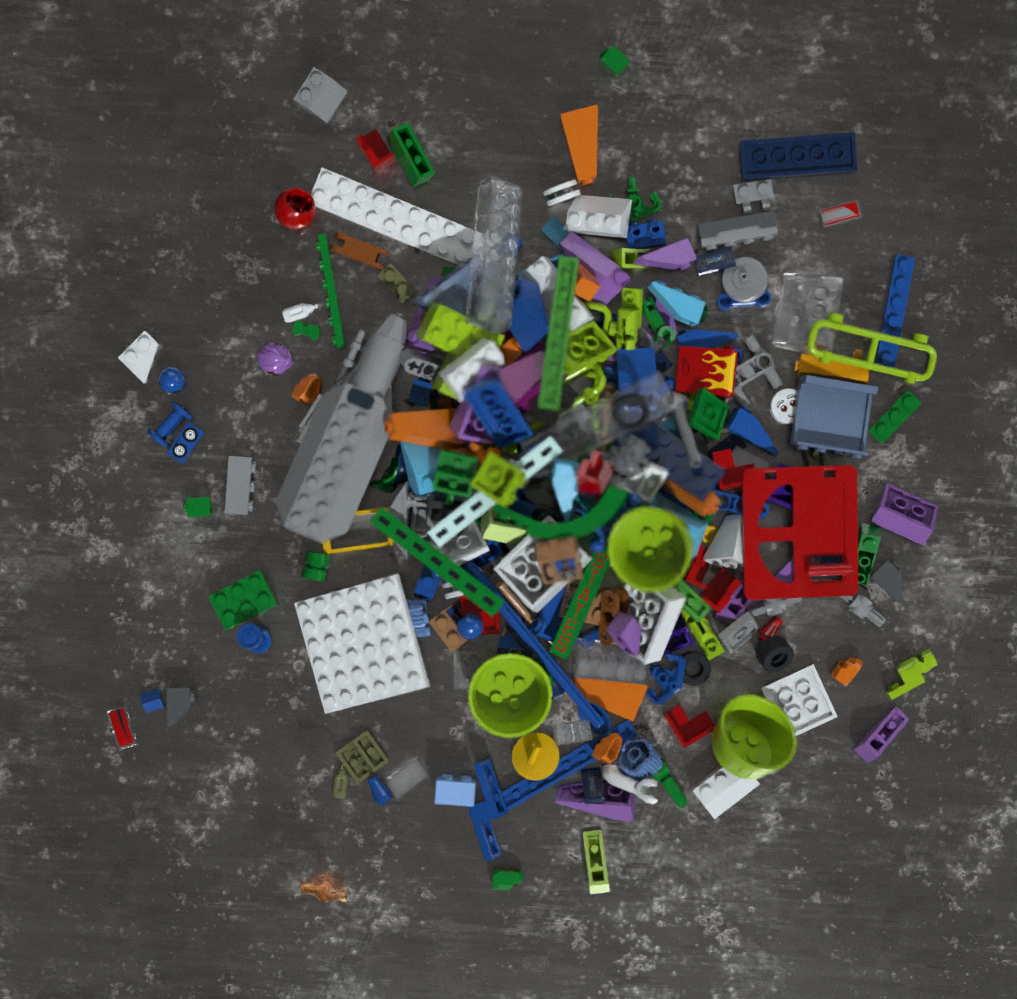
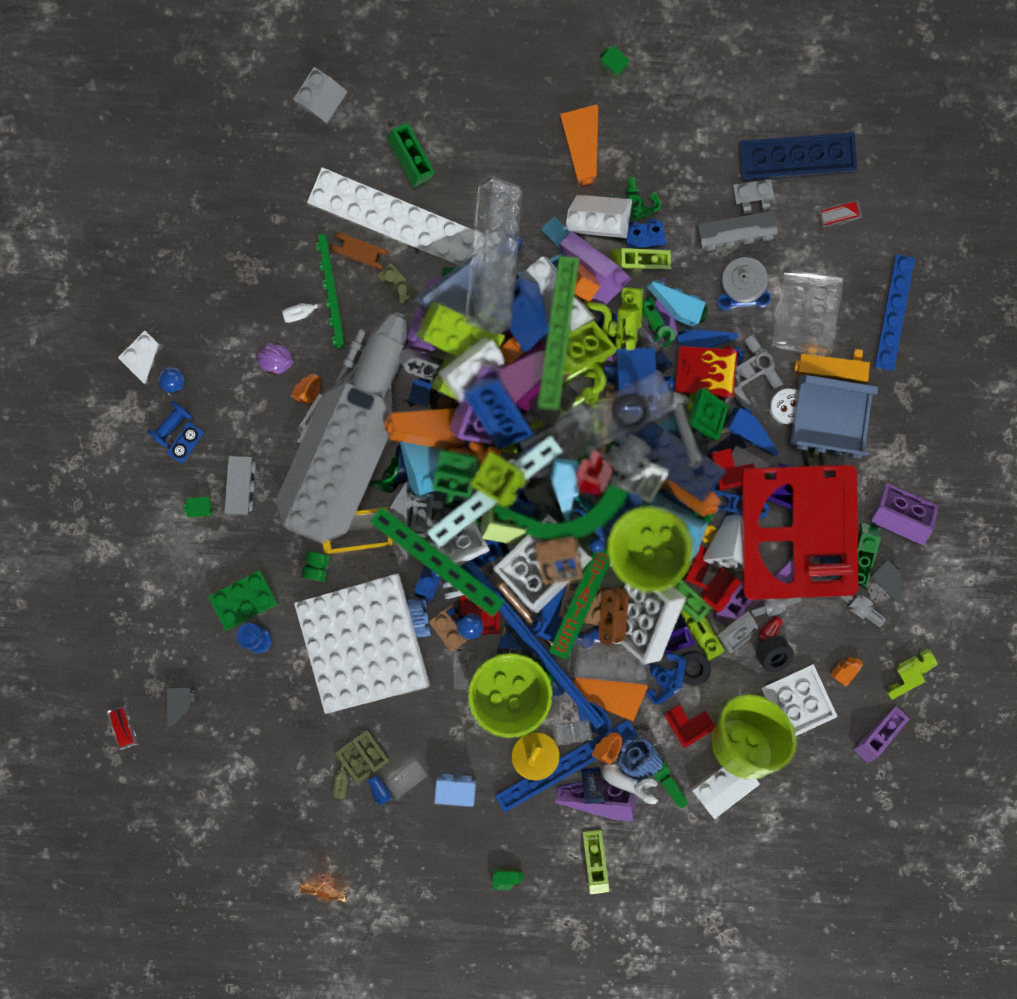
(152, 700): blue slope -> none
(294, 208): red wheel -> none
(306, 330): green piece -> none
(376, 150): red panel -> none
(487, 809): blue bracket -> none
(562, 192): white head -> none
(626, 633): medium lavender slope -> none
(669, 257): medium lavender slope -> none
(715, 261): dark blue tile -> none
(835, 320): lime bar -> none
(894, 417): green plate -> none

